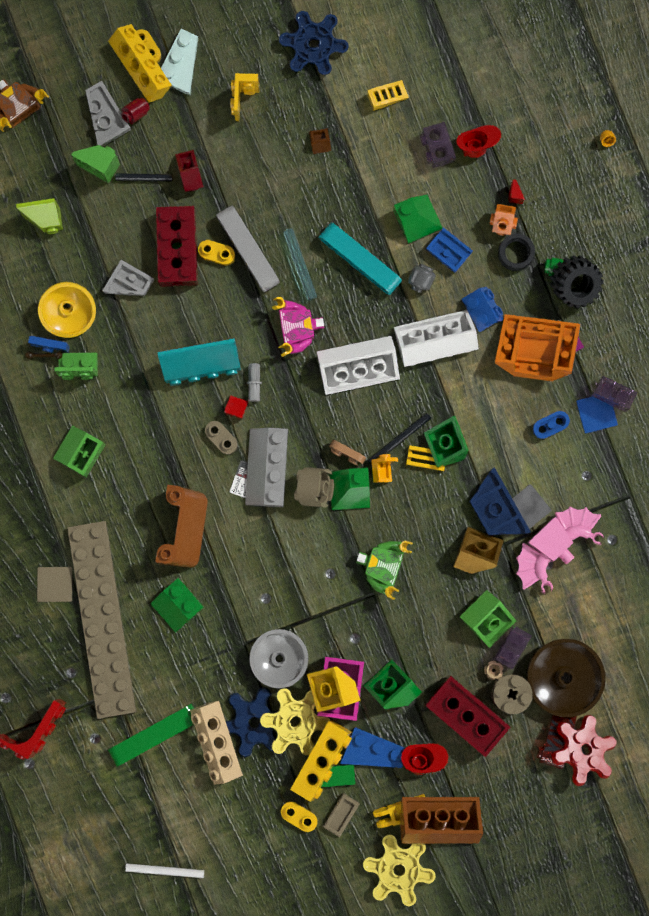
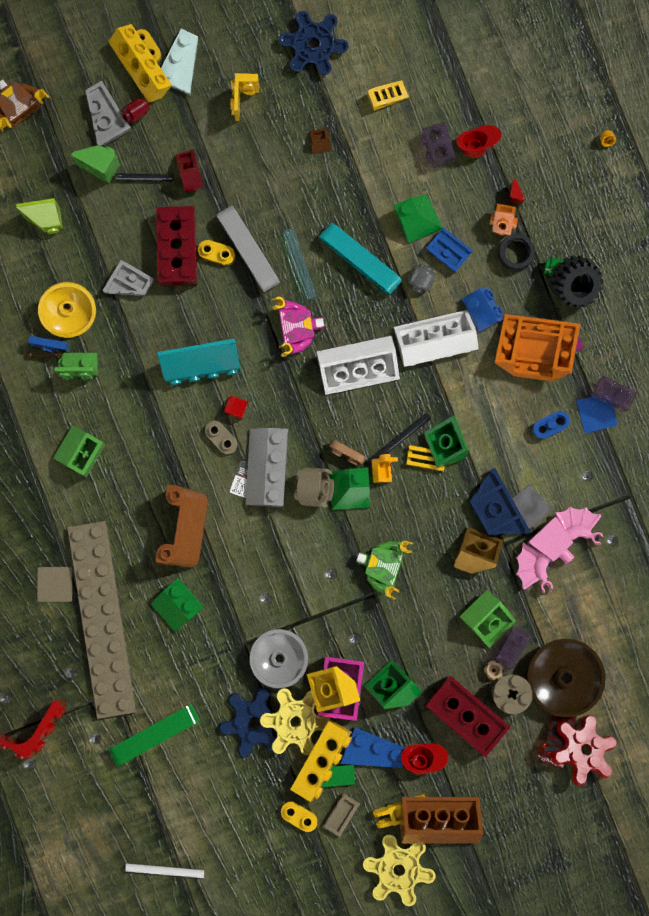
(224, 749): tan brick -> none
(254, 382): light grey axle -> none

